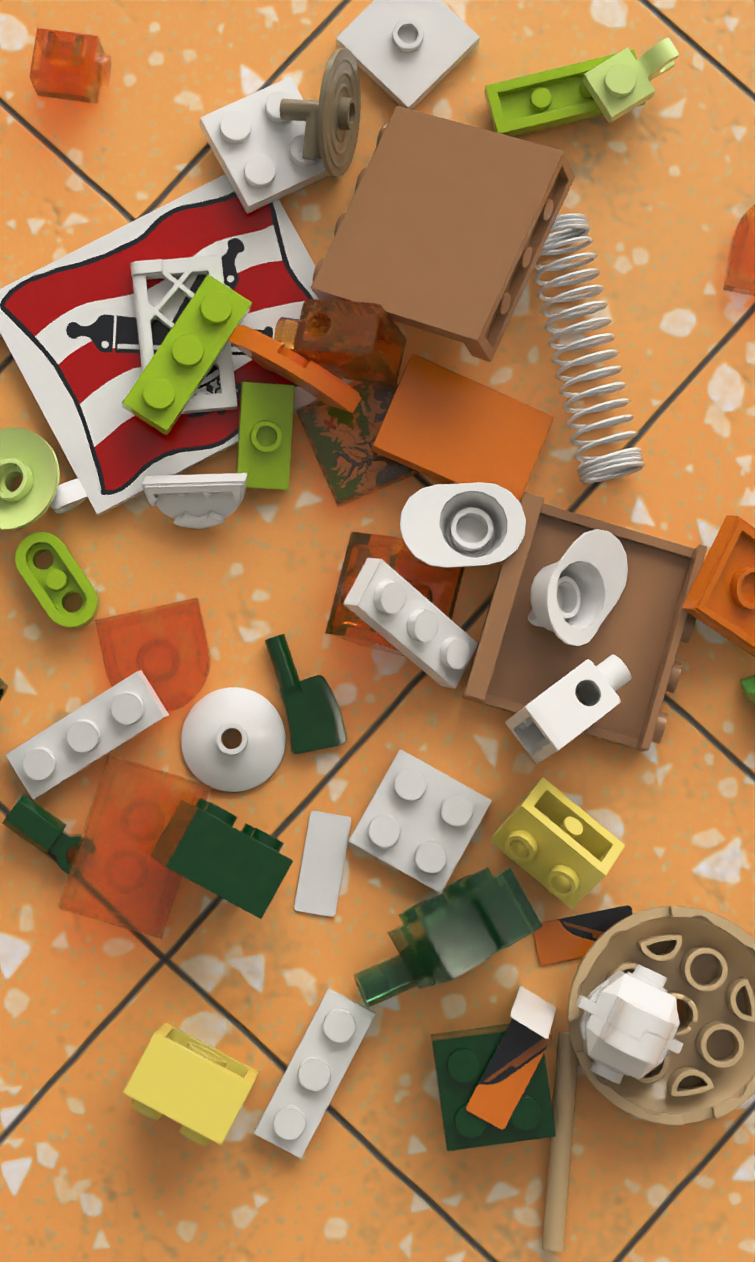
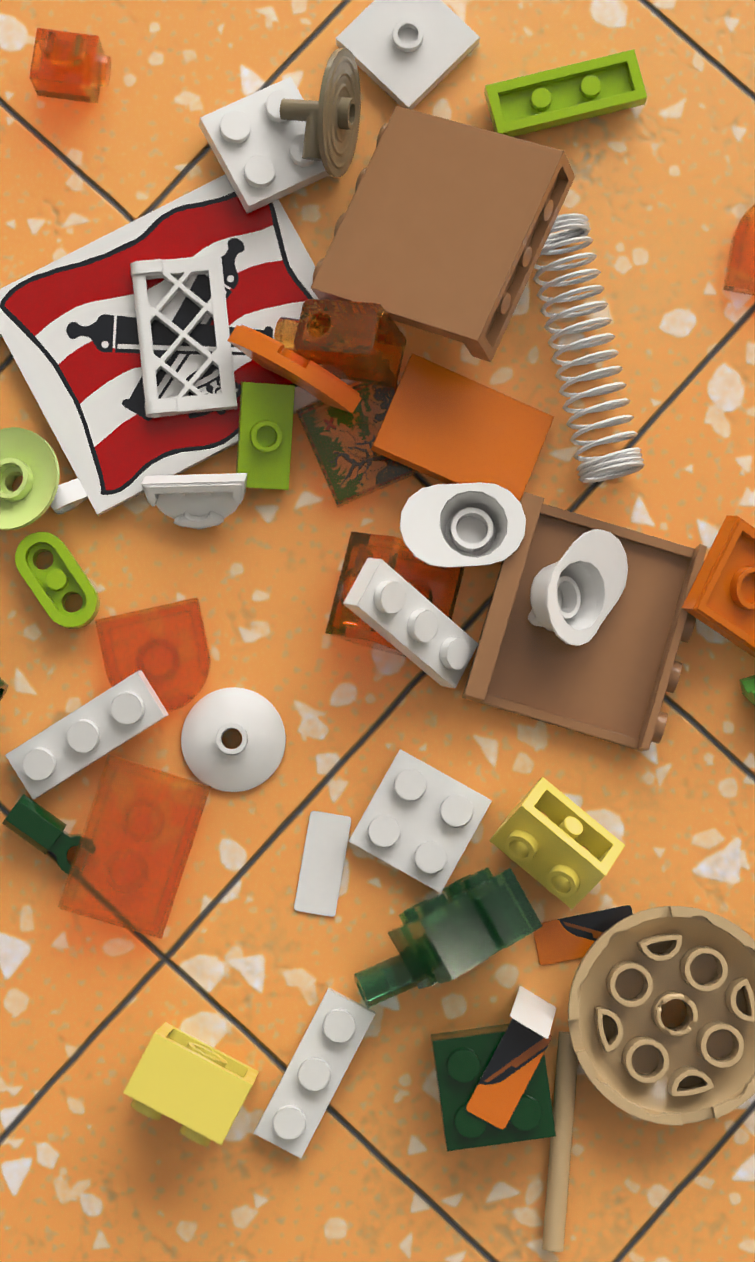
(186, 355): lime plate -> none
(220, 858): dark green brick -> none
(309, 704): dark green piece -> none
(558, 715): white torso -> none
(625, 82): yellowish green plate -> none
(629, 1024): white piece -> none

